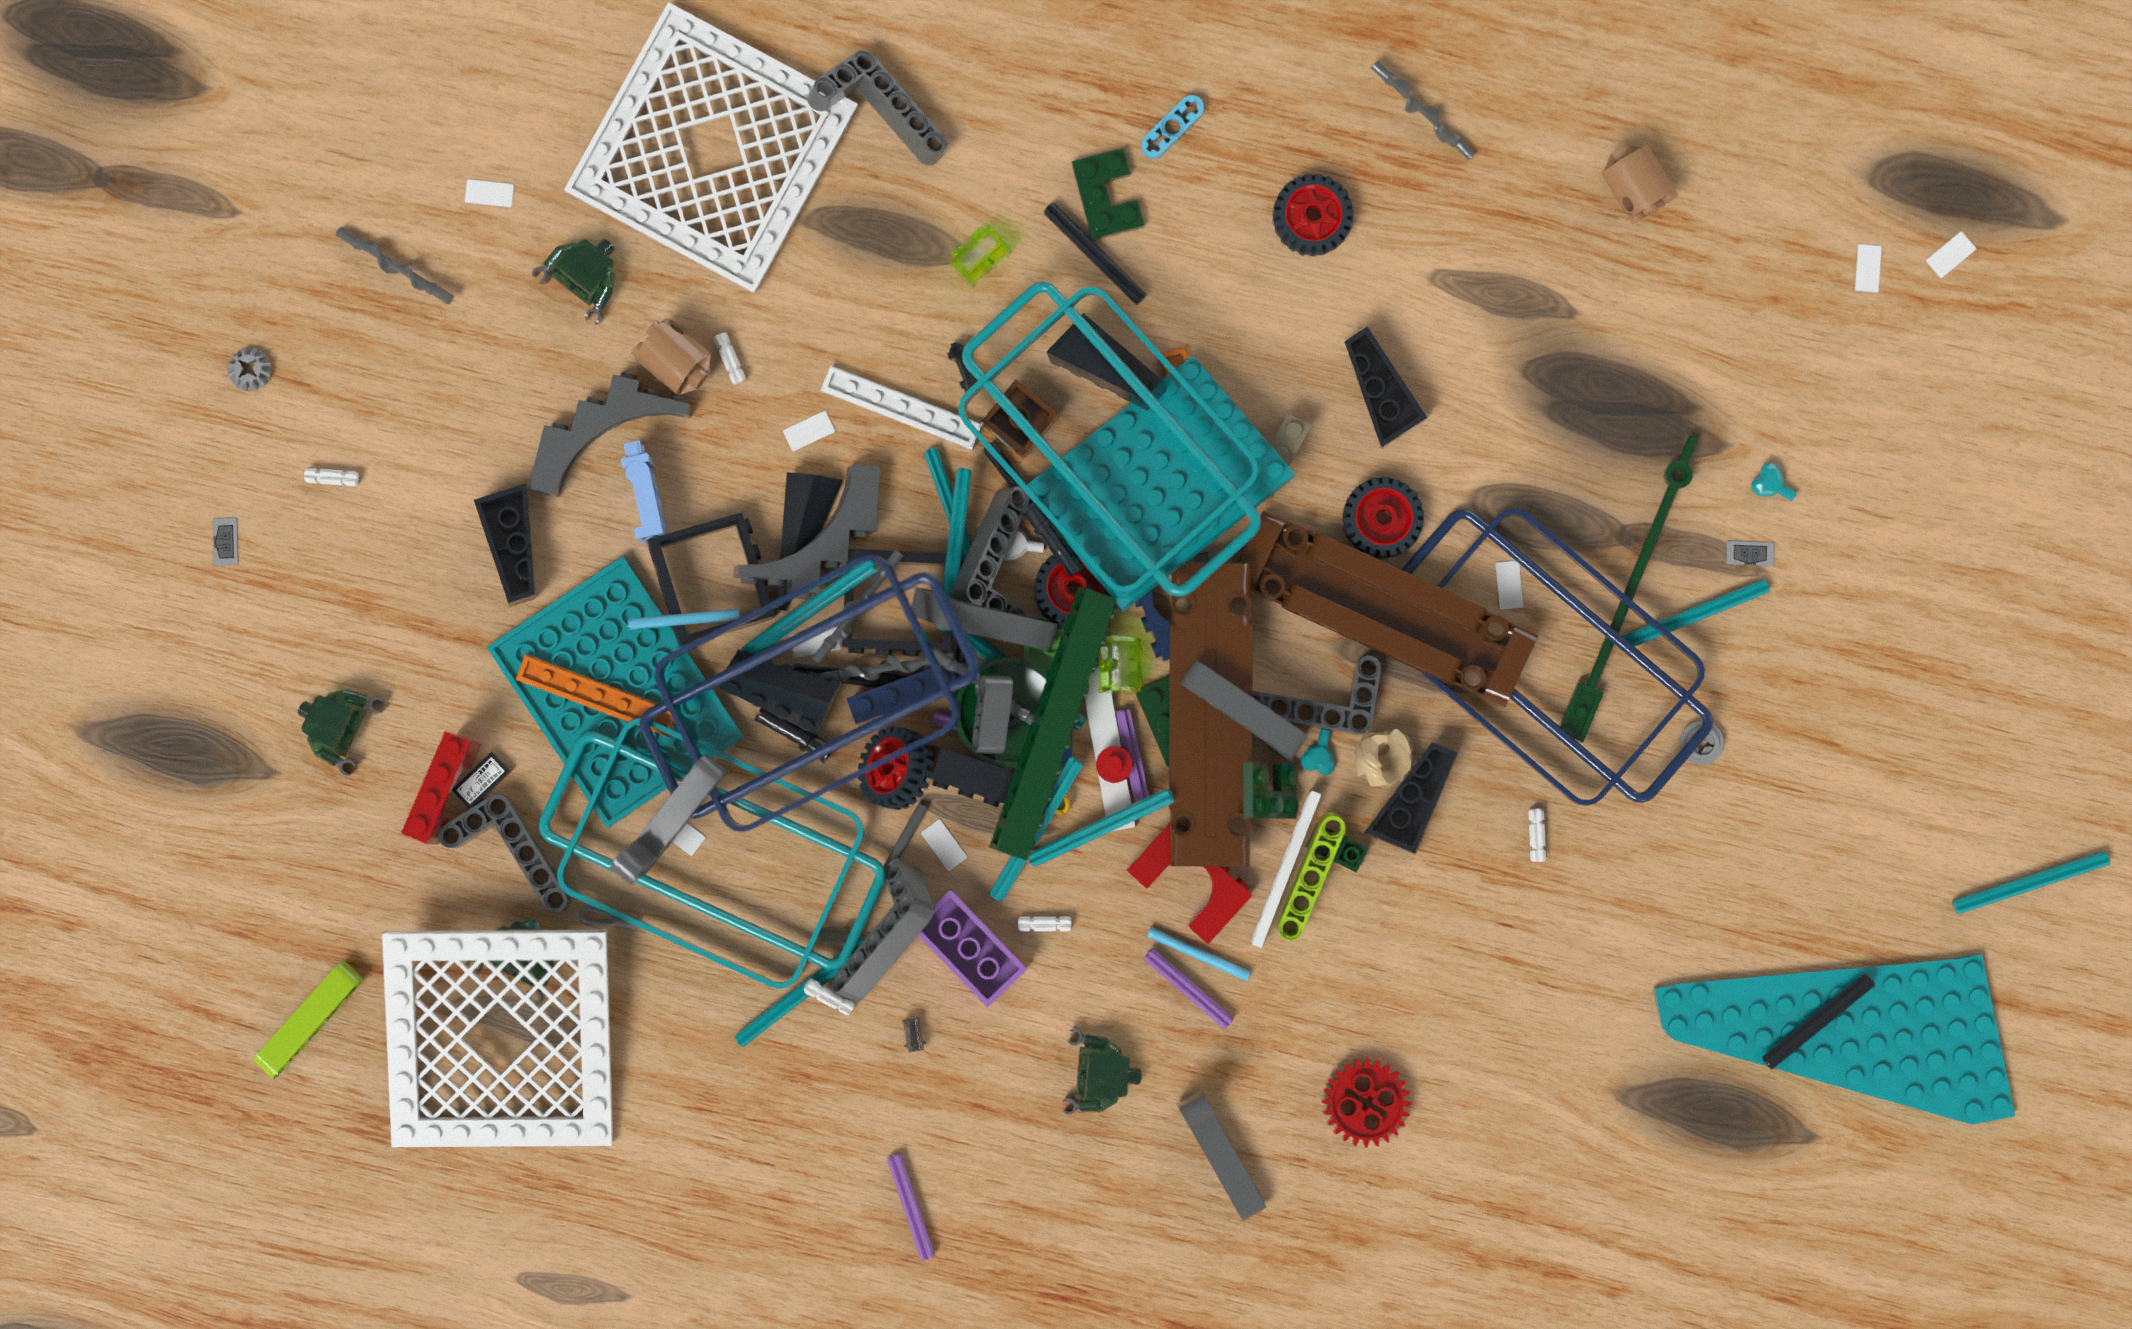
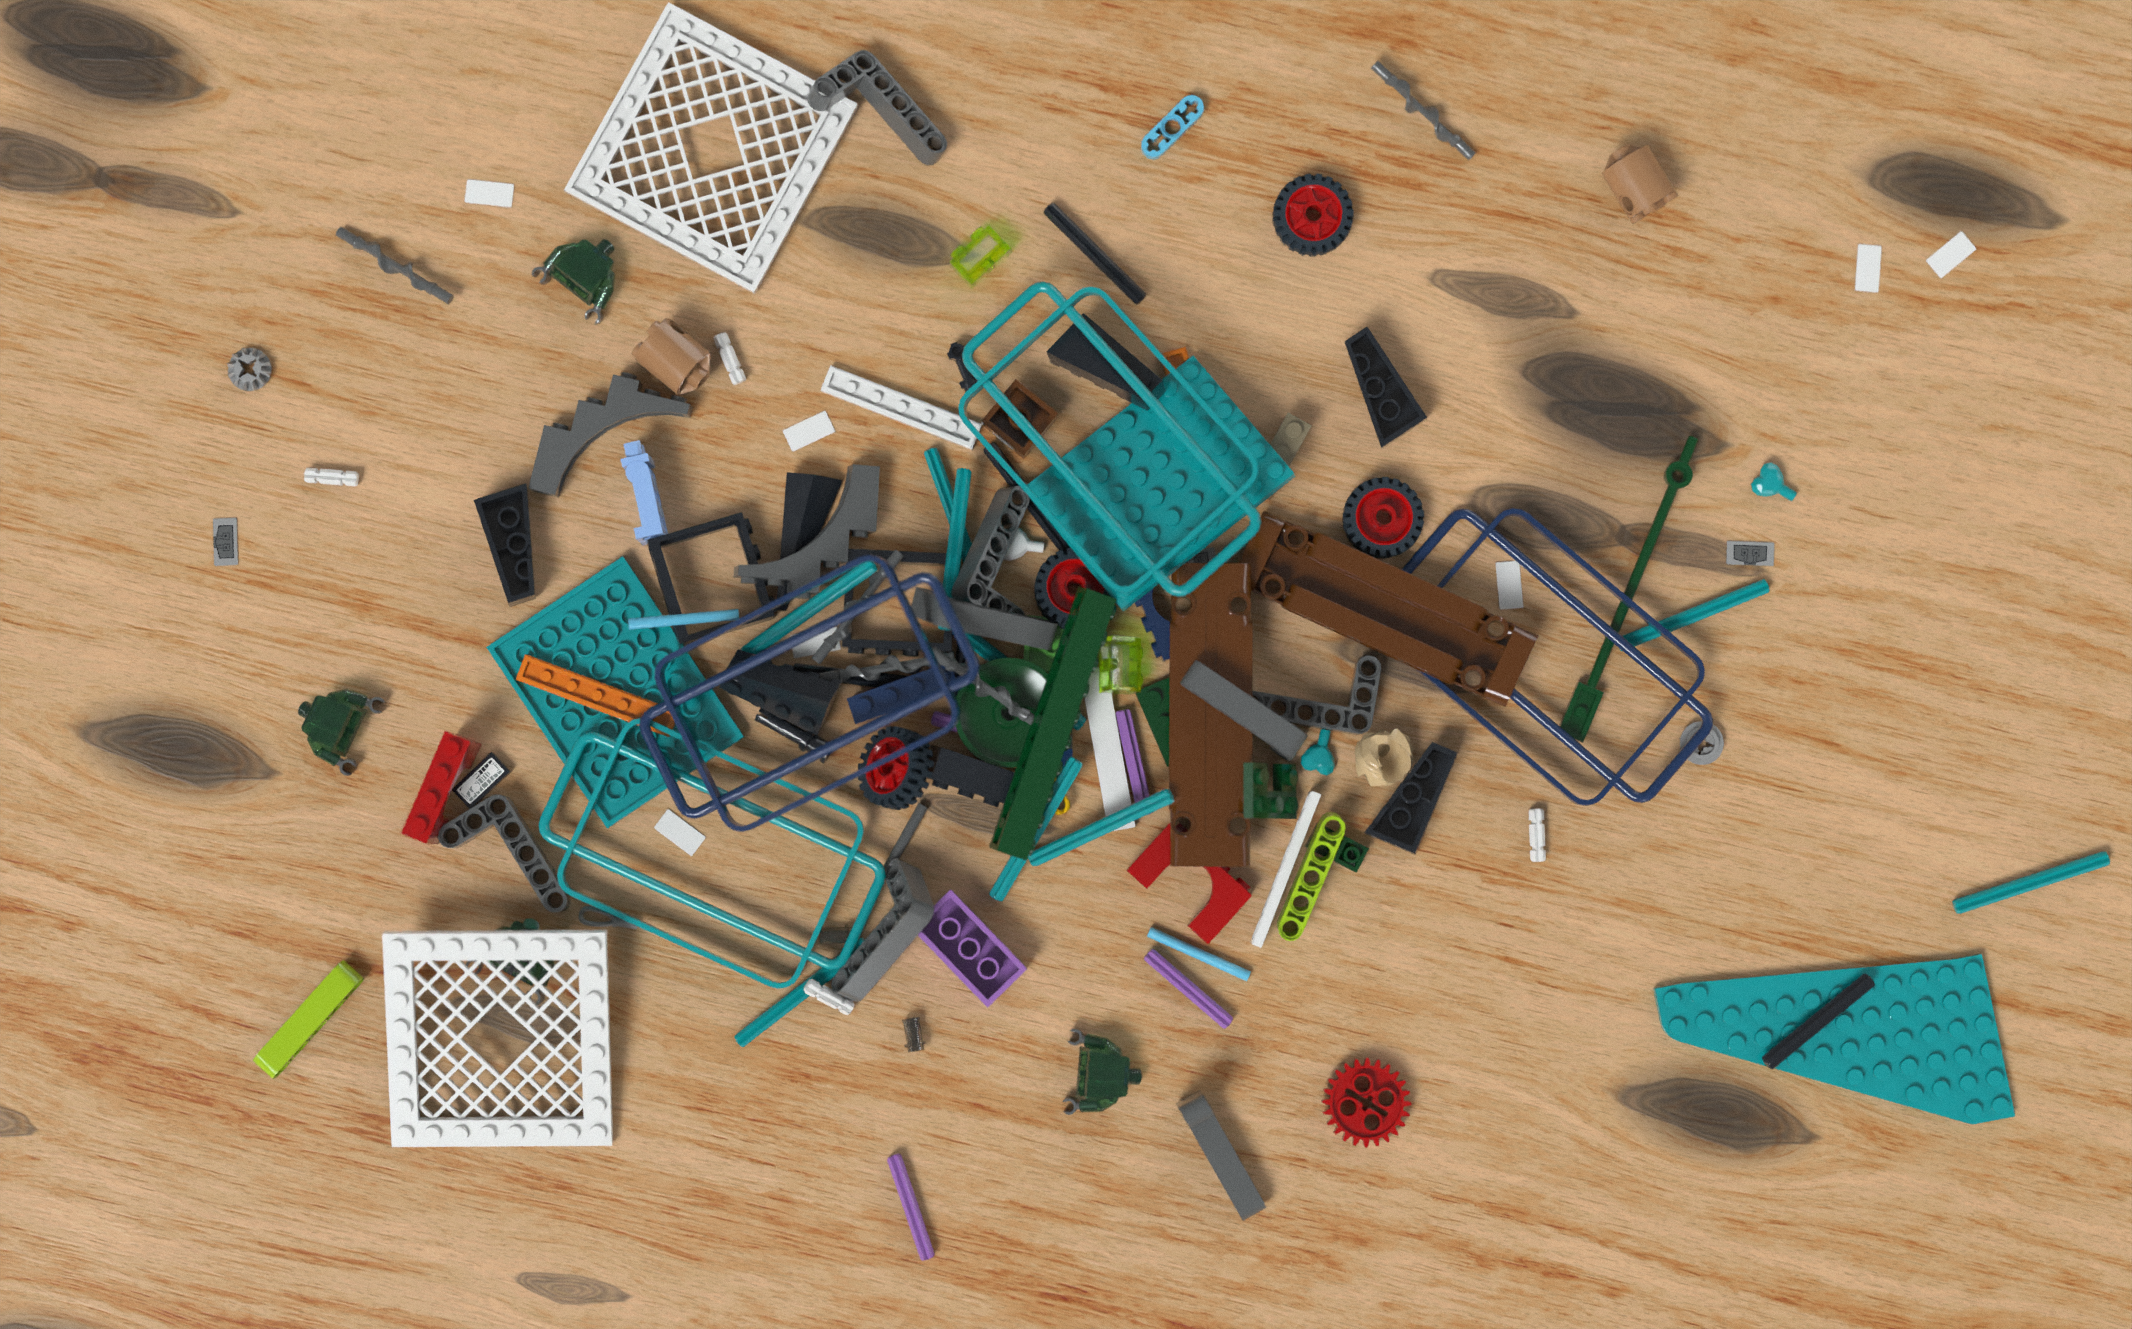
(645, 851): beam -> none
(944, 845): white sticker -> none
(992, 714): dark grey beam -> none
(1044, 923): white axle -> none
(1046, 529): black pin -> none
(1101, 217): dark green plate -> none
(1114, 764): red piece -> none

